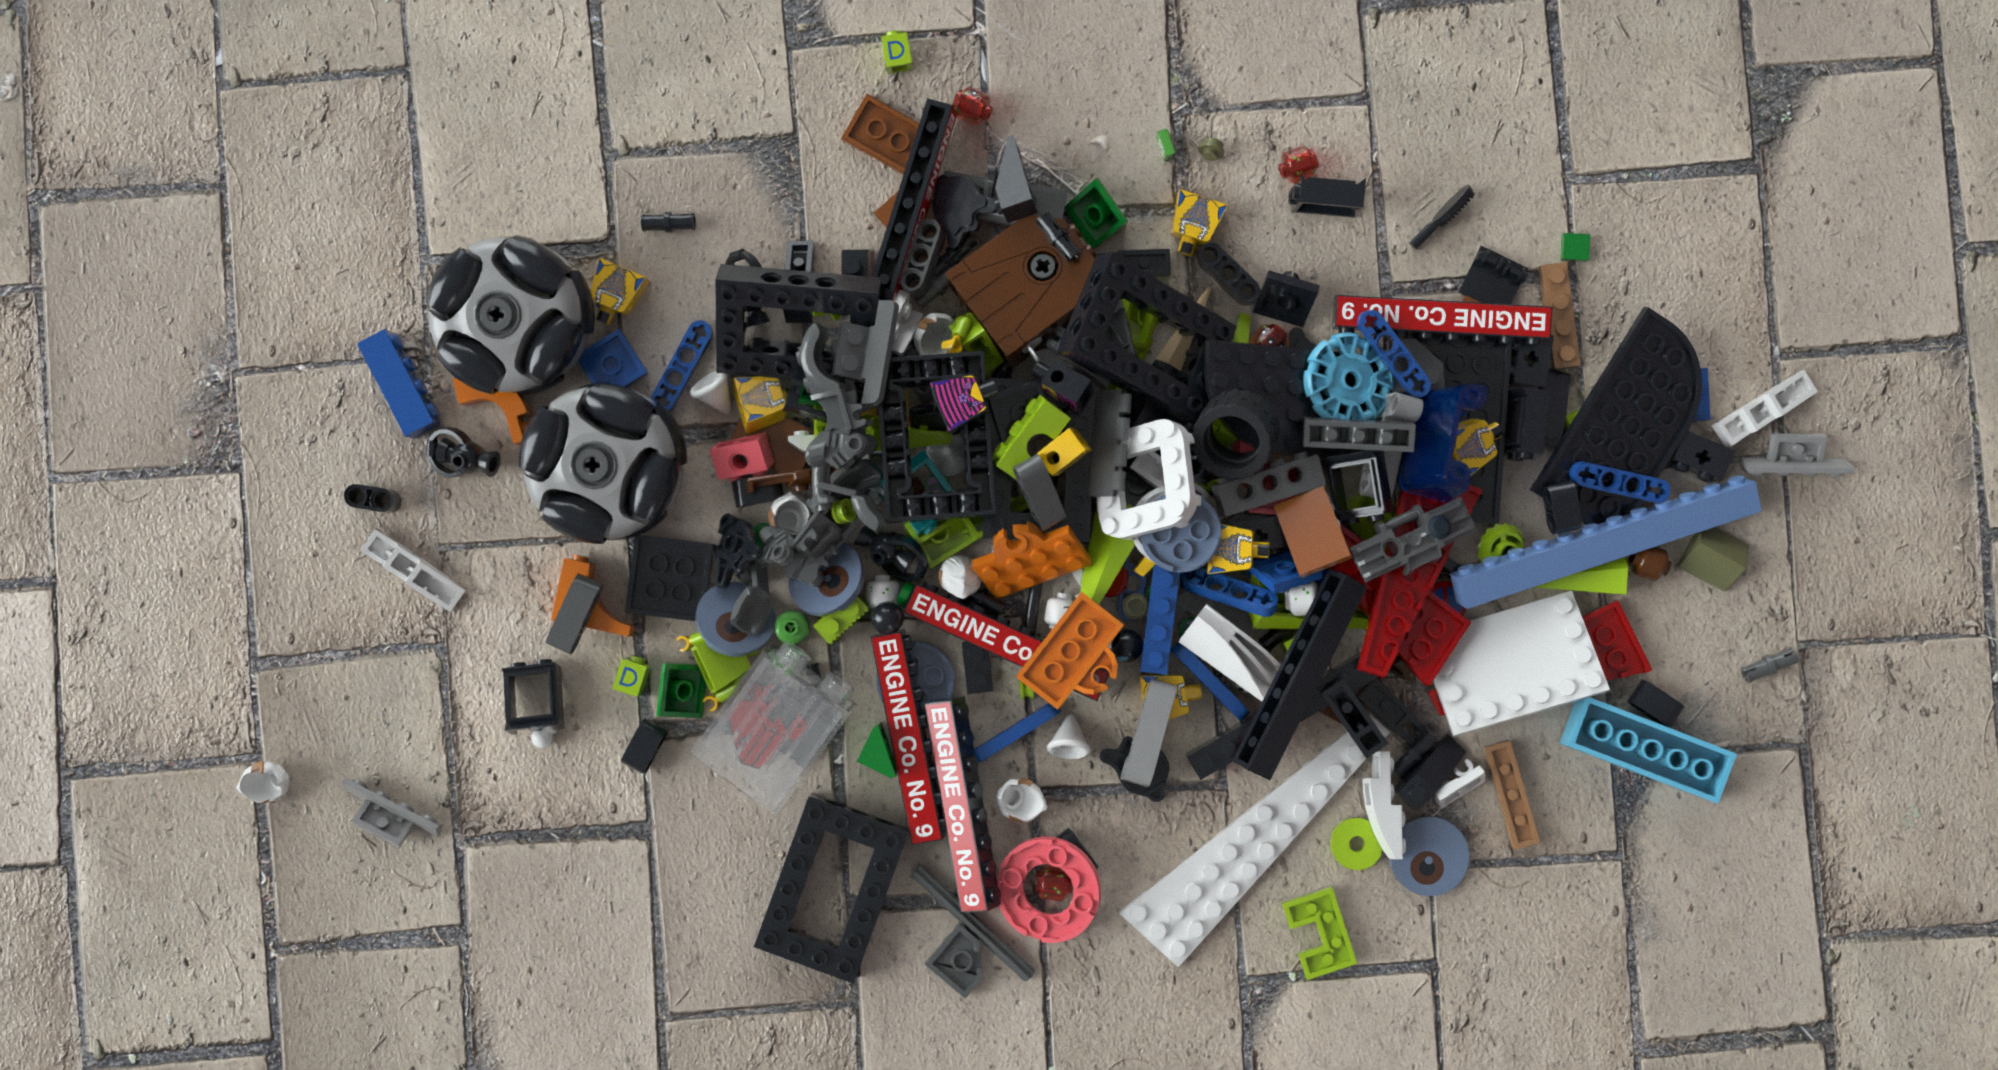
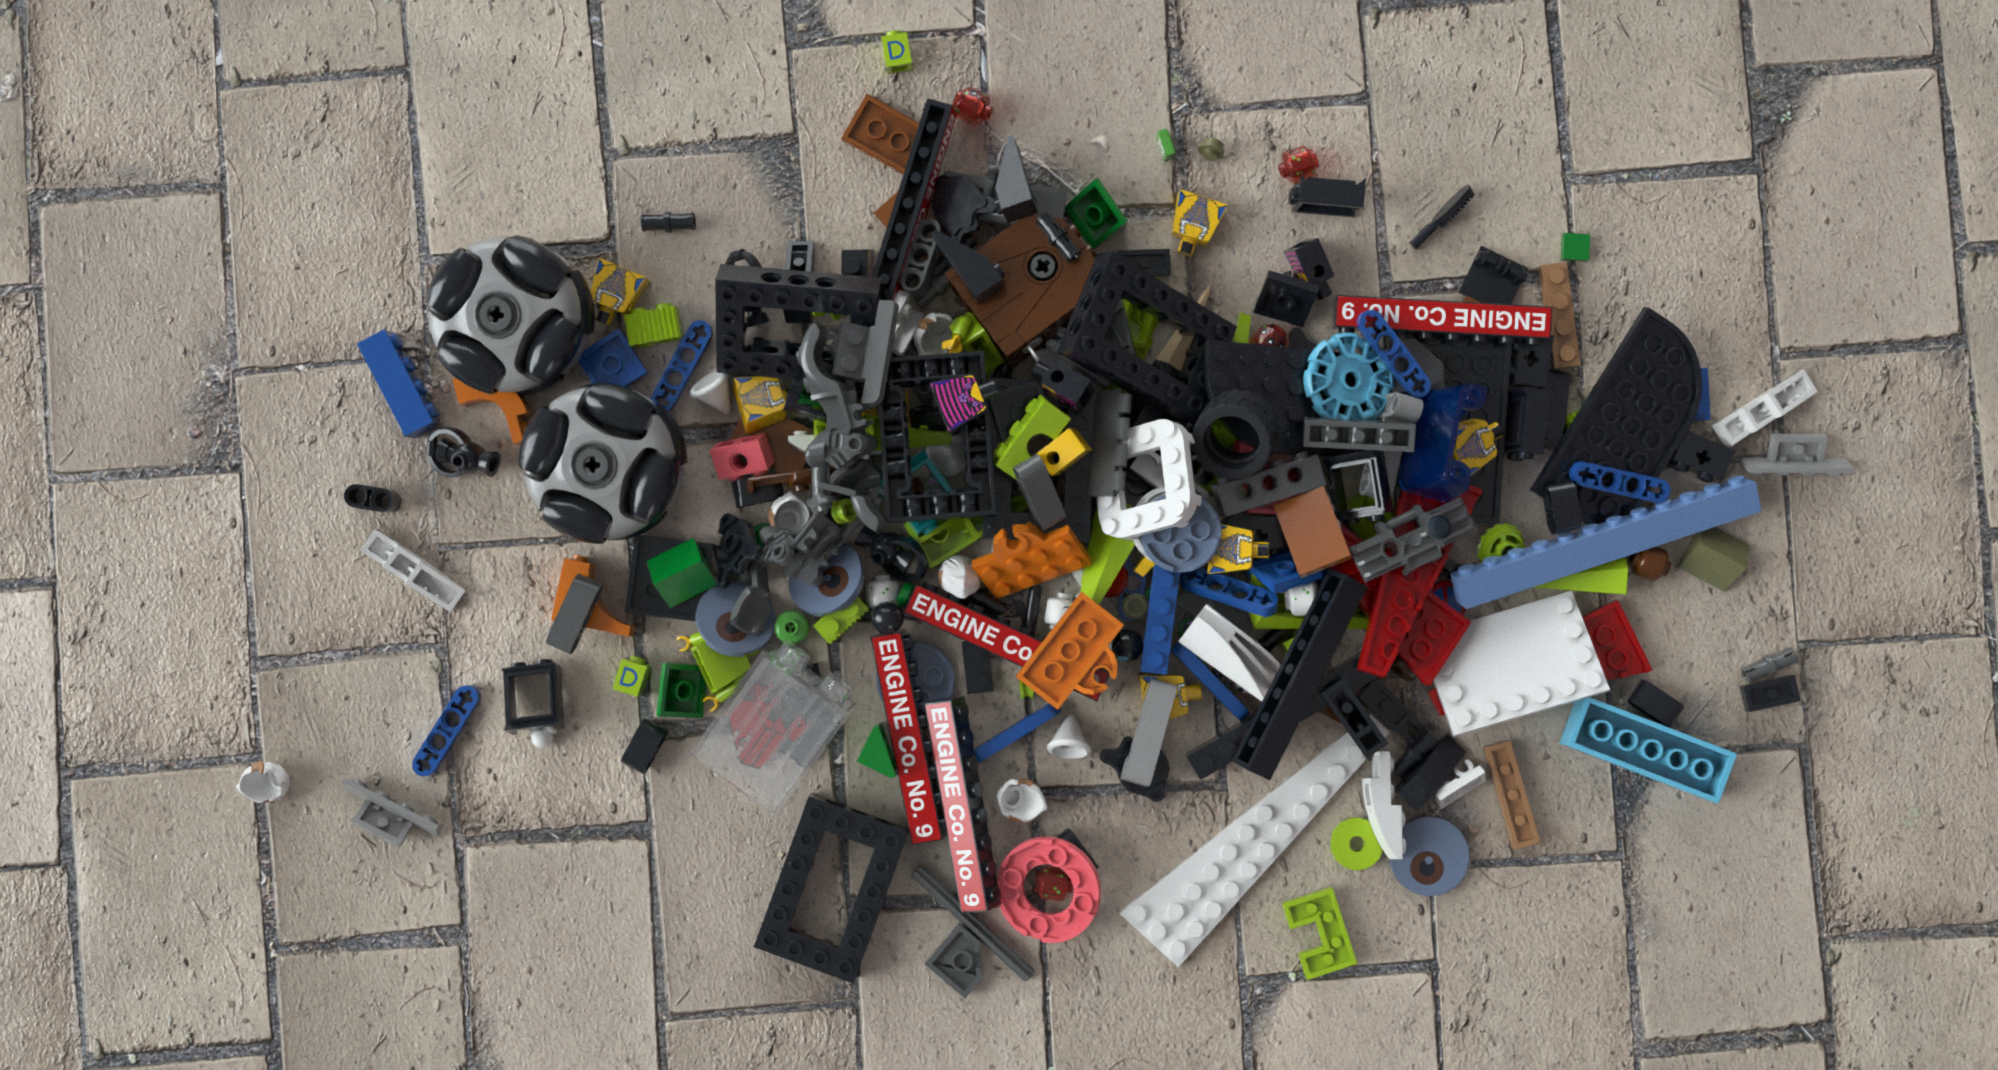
(449, 732): none -> blue beam
(653, 326): none -> lime brick
(681, 573): none -> green slope
(973, 268): none -> black slope
(1223, 261): black beam -> none
(1310, 255): none -> black torso
(1770, 693): none -> black plate

